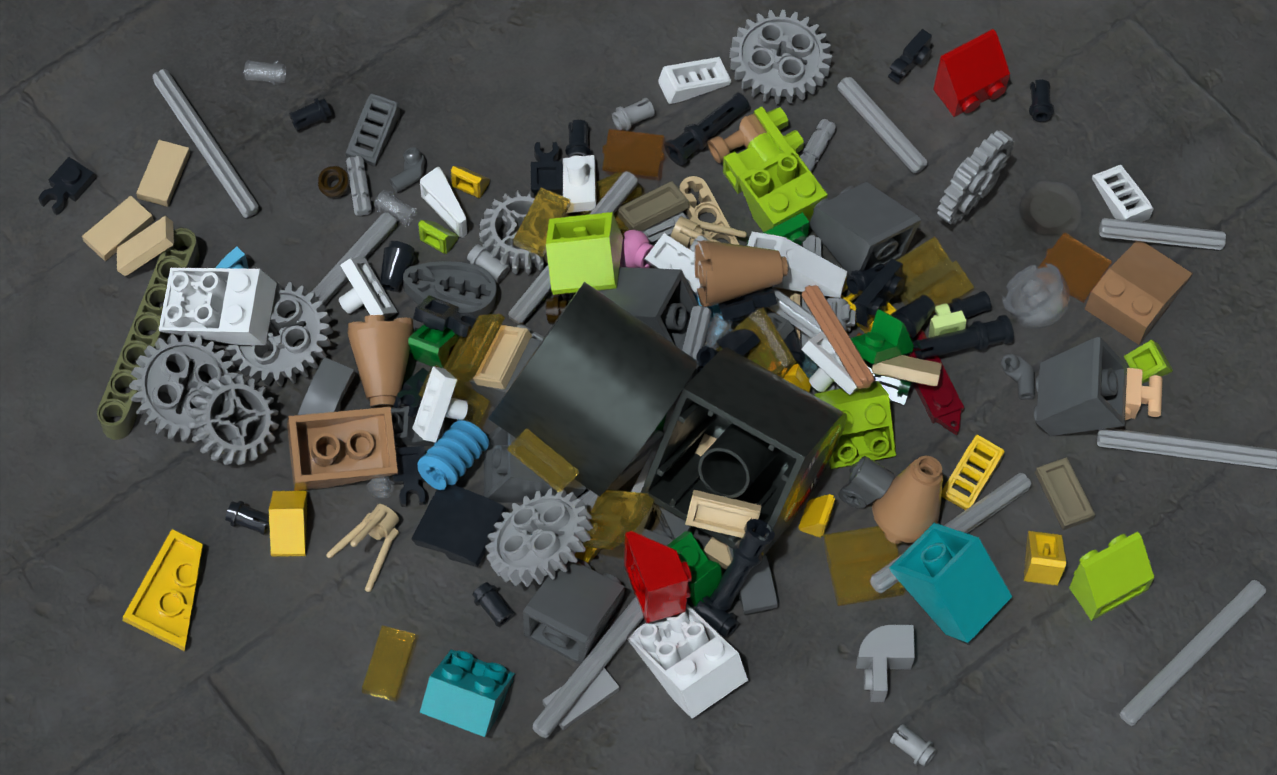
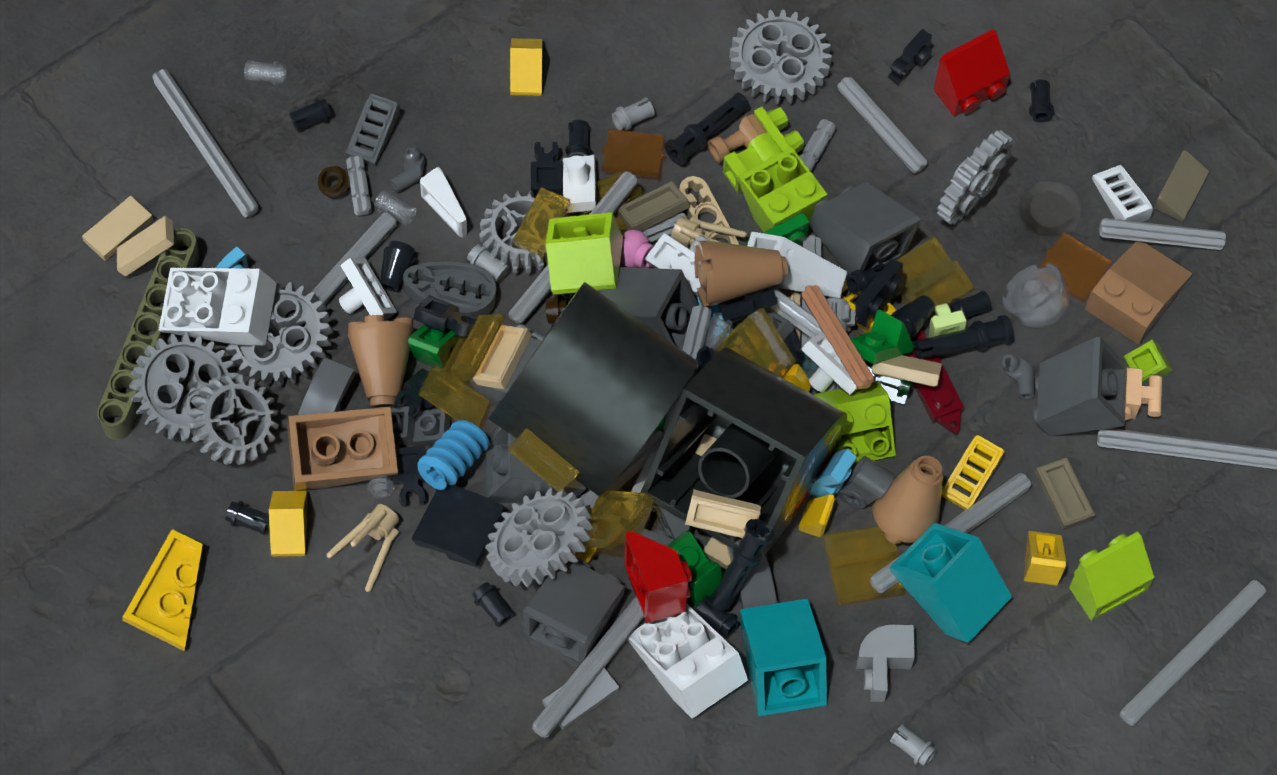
(68, 181): black plate -> none
(163, 173): tan tile -> none
(388, 663): clear yellow tile -> none
(436, 236): lime slope -> none
(438, 404): white tile -> none
(467, 692): teal slope -> none
(469, 181): yellow slope -> none
(526, 67): none -> yellow slope
(677, 89): white slope -> none
(739, 341): black tile -> none
(784, 657): none -> teal slope
(833, 474): none -> medium azure slope
(1182, 187): none -> dark tan slope

